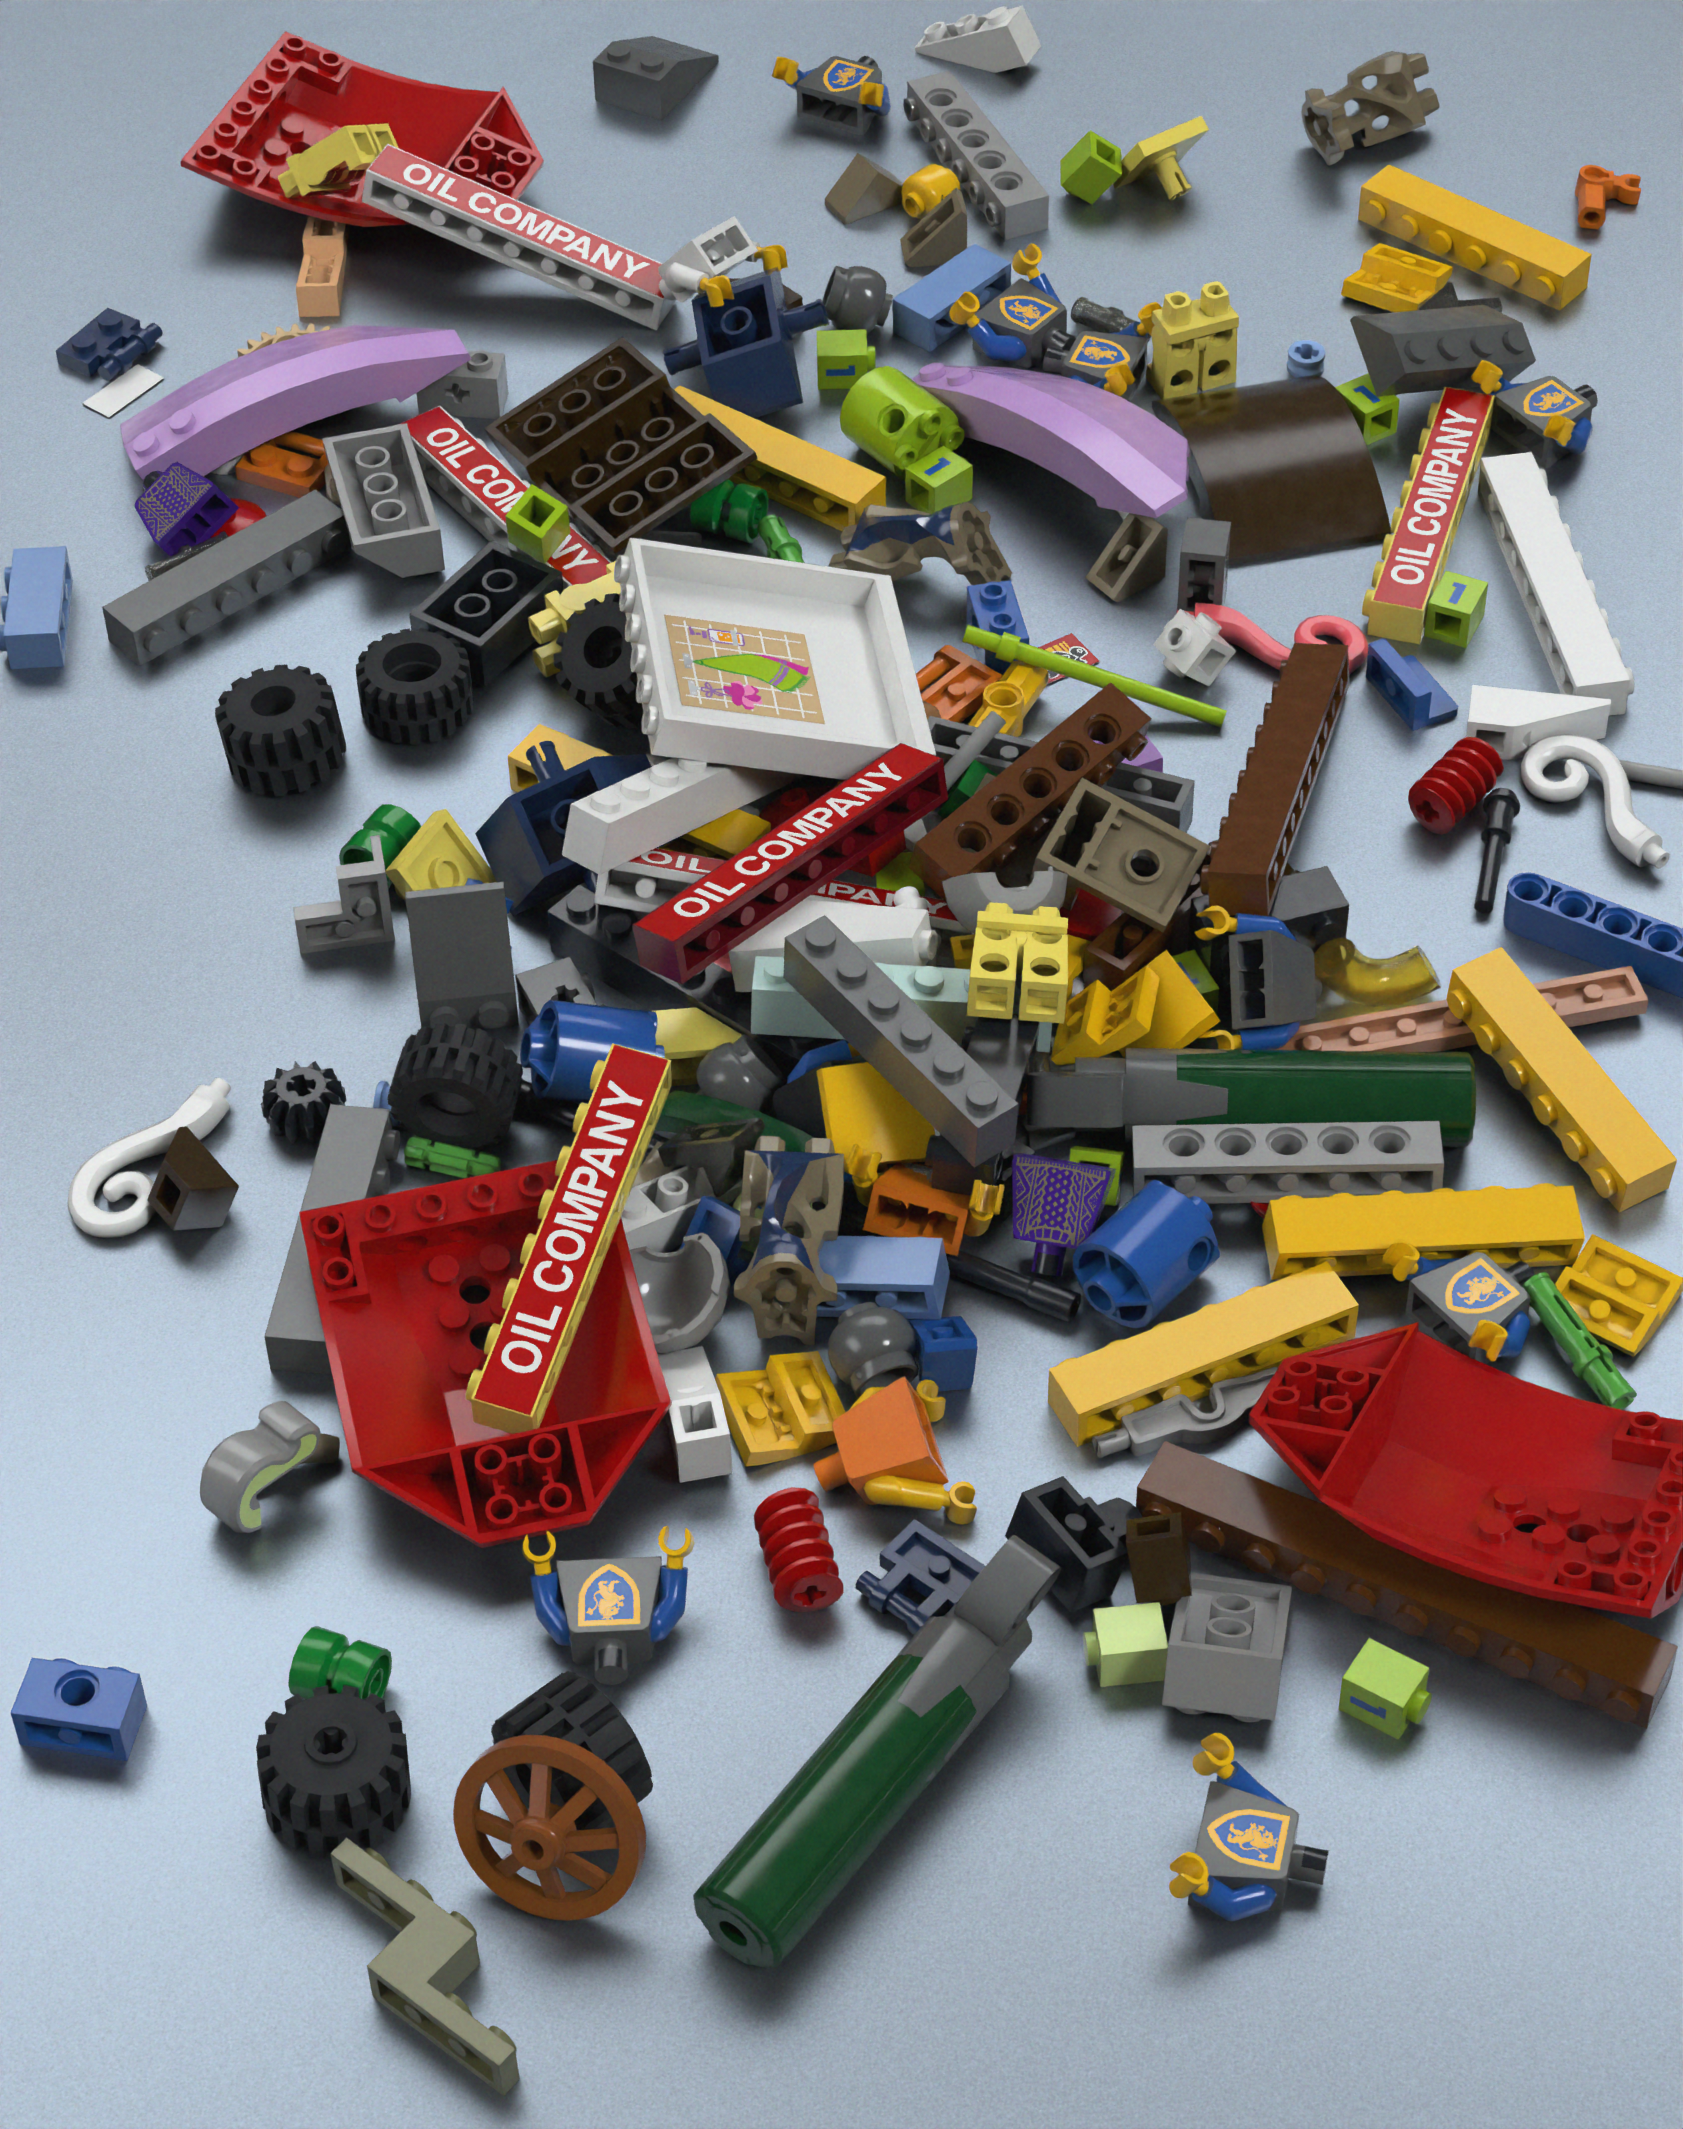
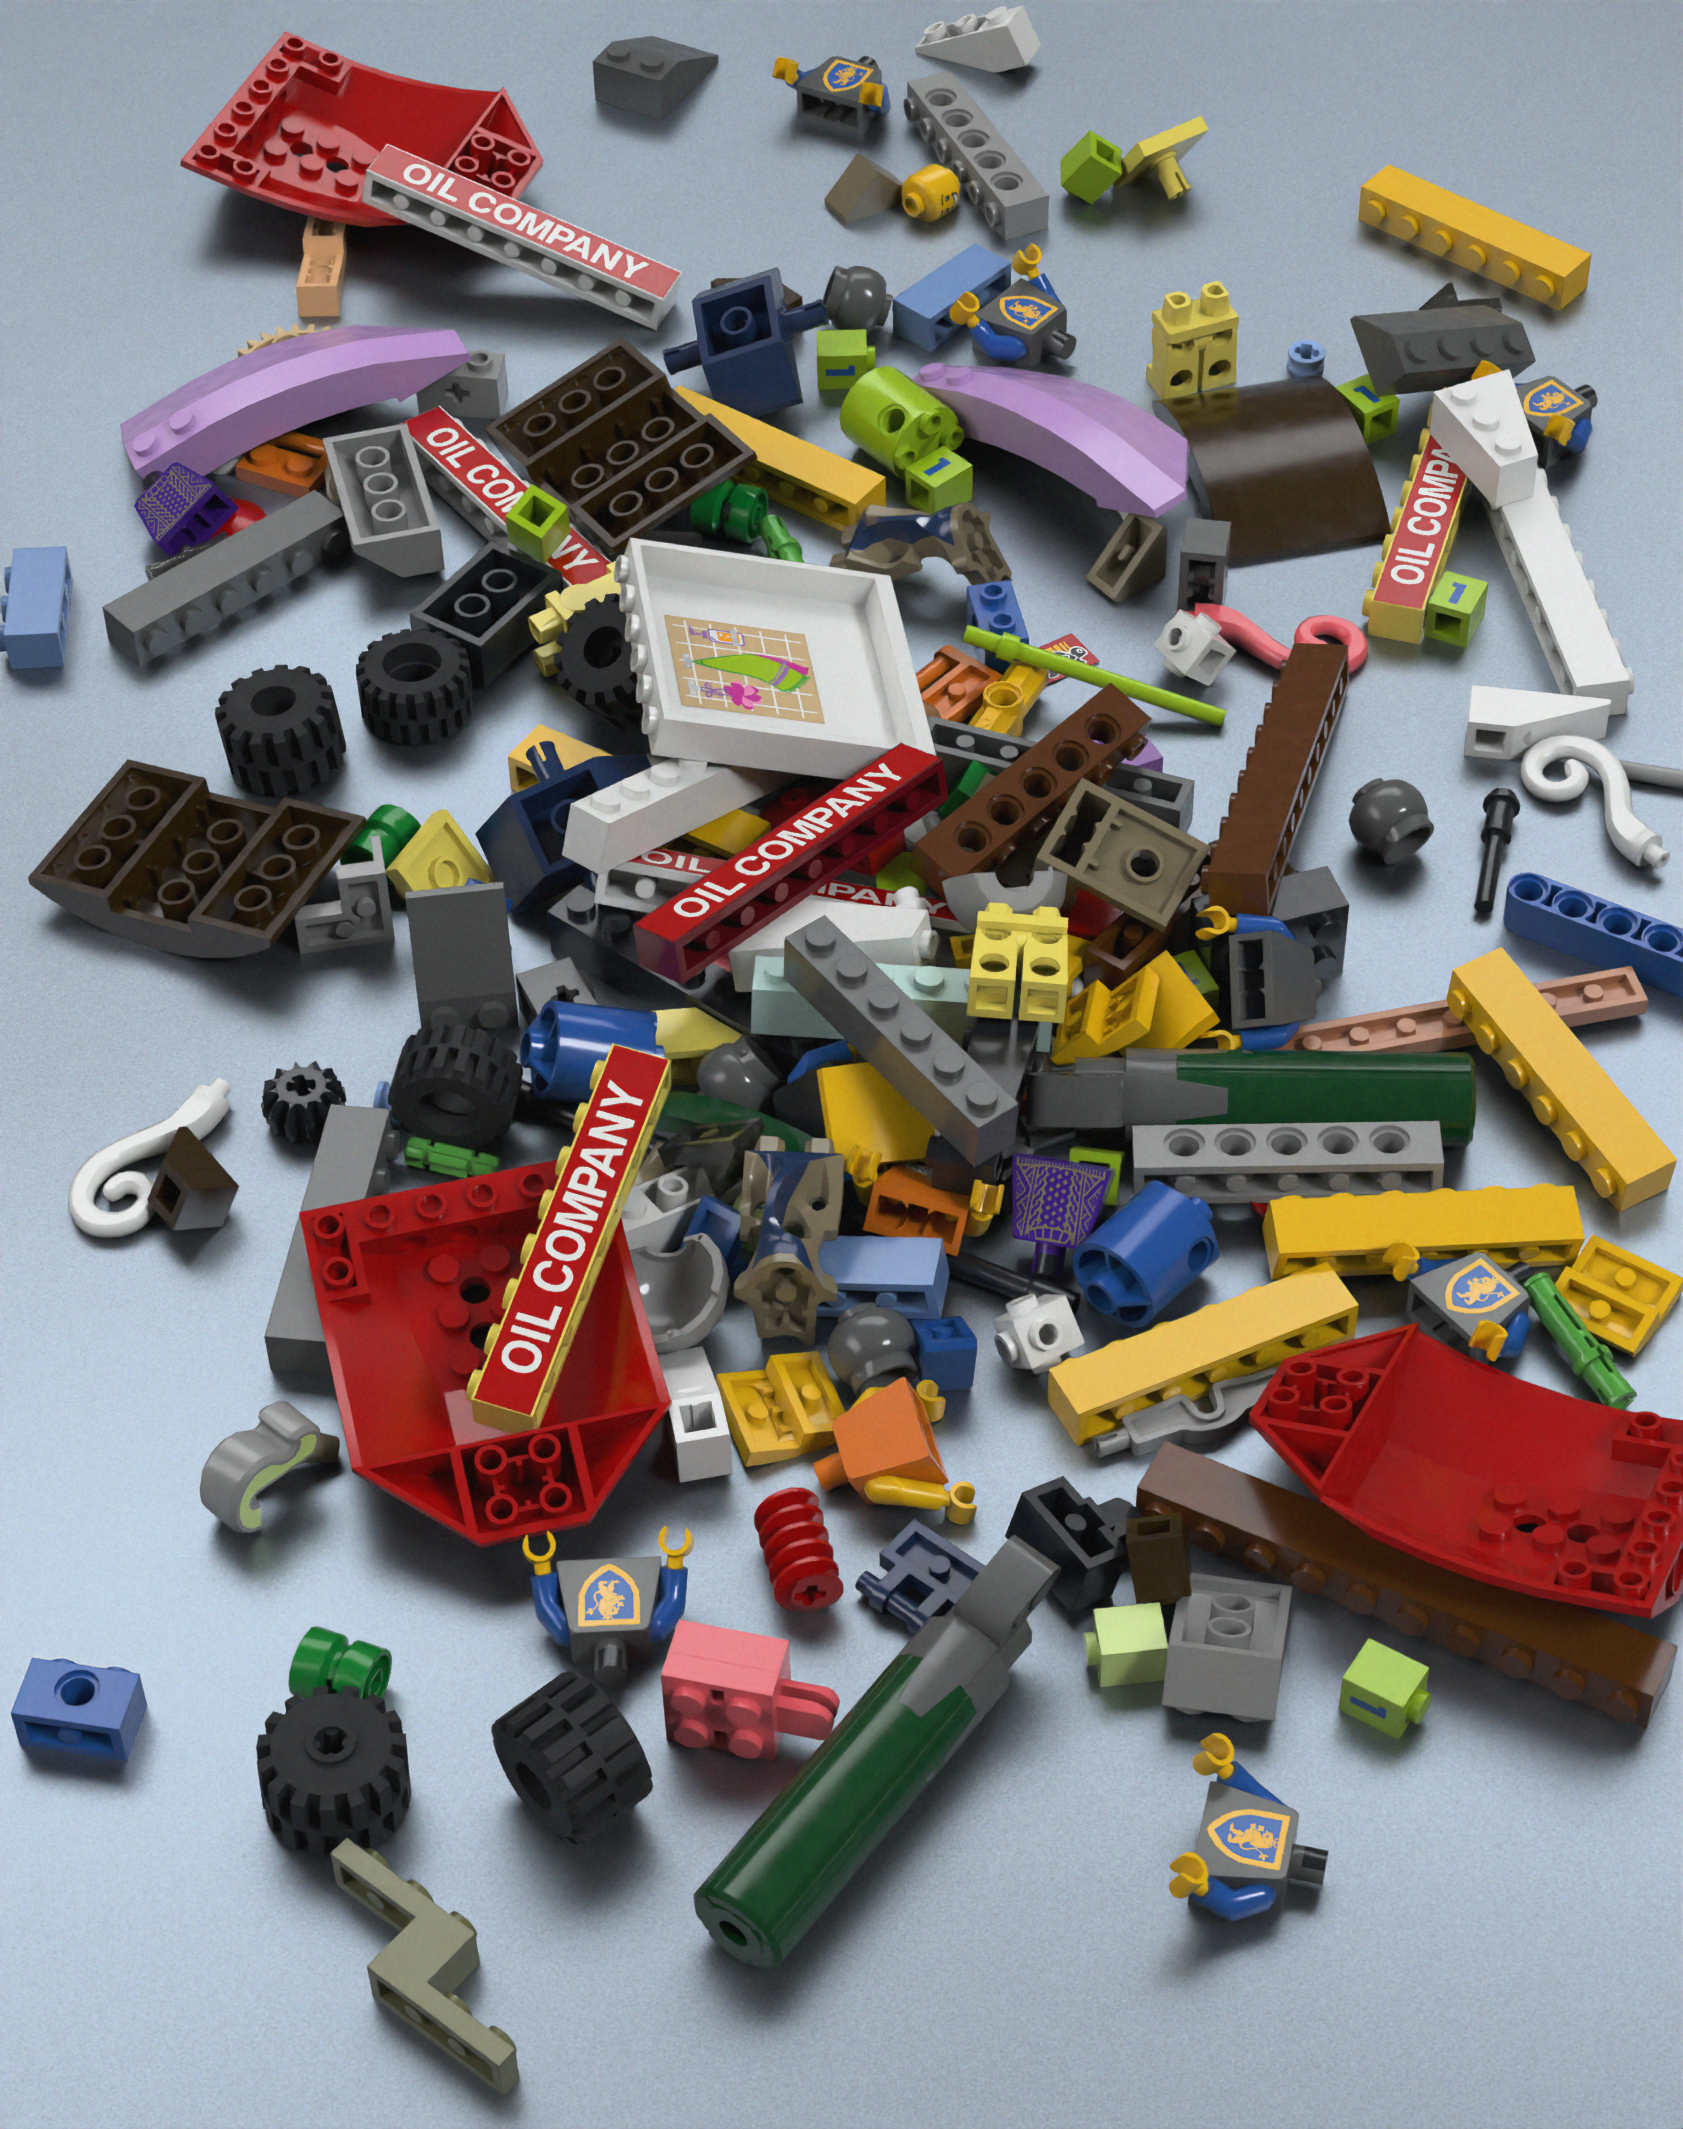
(108, 345): dark blue plate -> none
(123, 390): white sticker -> none
(192, 866): none -> dark brown slope
(335, 161): light yellow hips -> none
(545, 1832): dark orange wheel -> none
(710, 257): white torso -> none
(738, 1693): none -> coral brick
(938, 234): dark tan slope -> none
(972, 748): light grey bar -> none
(1036, 1332): none -> white brick
(1100, 318): clear smoke pin -> none
(1107, 359): torso -> none
(1374, 980): clear yellow cylinder -> none
(1390, 819): none -> dark grey piece
(1393, 97): dark tan hips -> none
(1396, 279): yellow slope -> none
(1407, 686): blue panel -> none
(1455, 784): red piece -> none
(1487, 436): none -> white wedge
(1599, 185): orange bar -> none

